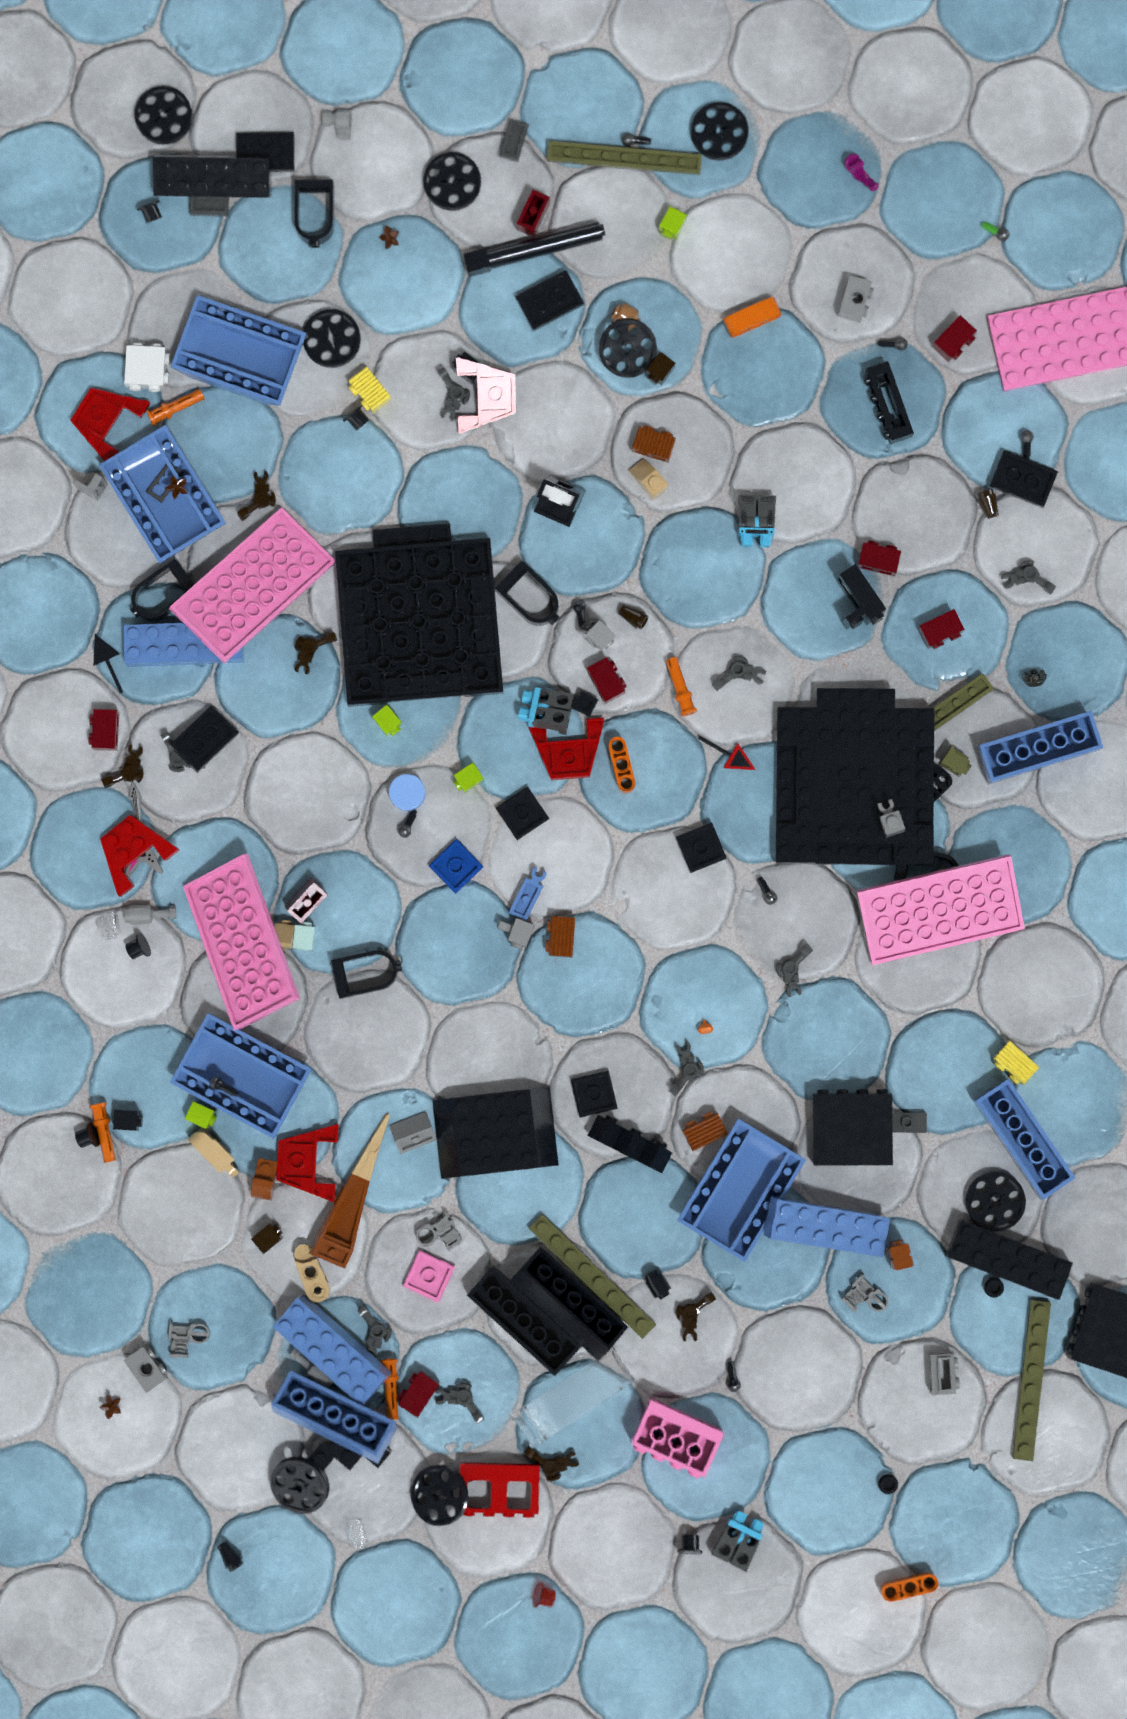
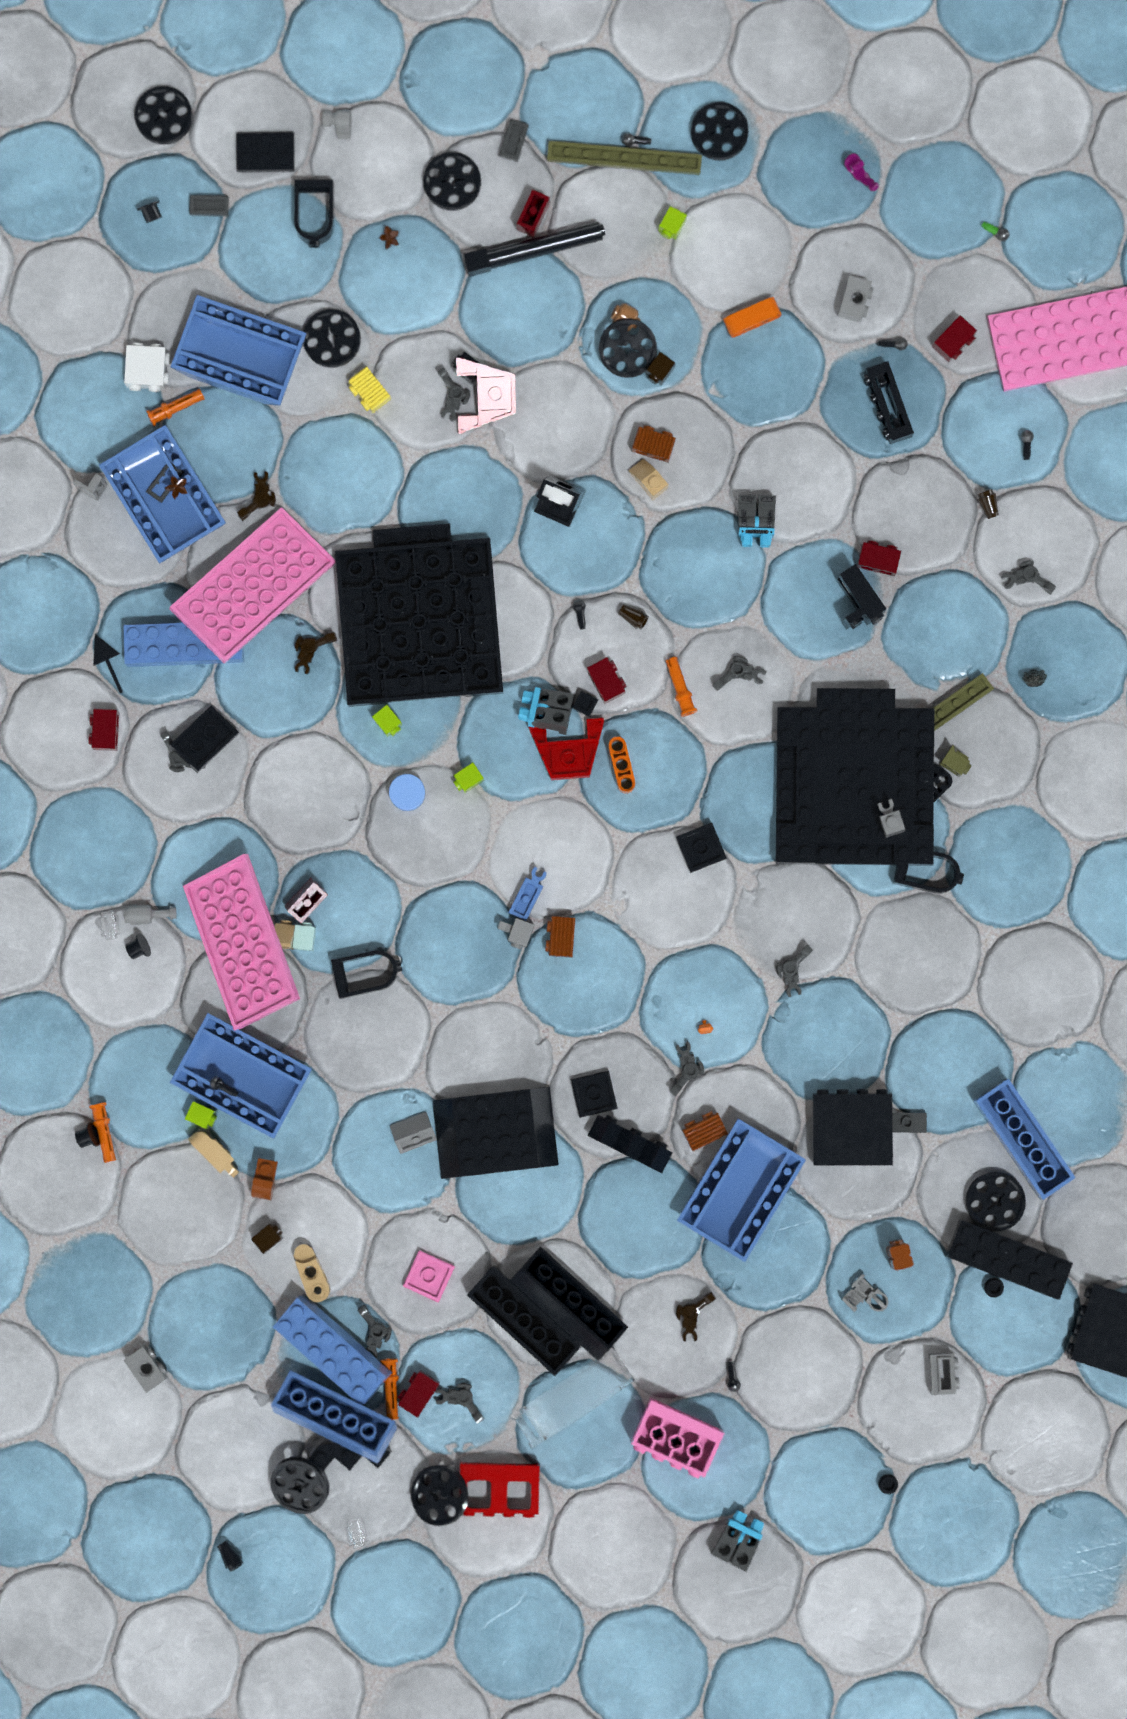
(98, 415): red wing -> none
(111, 1407): reddish brown plant -> none
(126, 844): red wing -> none
(127, 1120): black brick -> none
(129, 771): dark brown piece -> none
(149, 856): light grey piece -> none
(178, 573): black window -> none
(181, 1335): light grey piece -> none
(212, 175): black brick -> none
(298, 1161): red wing -> none
(313, 1372): light grey piece -> none
(340, 1227): dark orange plate -> none
(357, 418): black piece -> none
(405, 829): piece -> none
(443, 1229): light grey piece -> none
(456, 866): blue tile -> none
(511, 579): black window -> none
(522, 813): black tile -> none
(543, 1596): clear red piece -> none
(549, 300): black plate -> none
(551, 1466): dark brown piece -> none
(592, 1276): olive plate -> none
(597, 634): light grey brick -> none
(657, 1284): black brick -> none
(689, 1545): black piece -> none
(736, 760): piece -> none
(769, 896): piece -> none
(826, 1226): medium blue brick -> none
(919, 1588): orange beam -> none
(940, 909): bright pink plate -> none
(941, 629): dark red brick -> none
(1015, 1063): light yellow brick -> none
(1023, 479): black plate -> none
(1031, 1380): olive plate -> none
(1040, 747): medium blue brick -> none

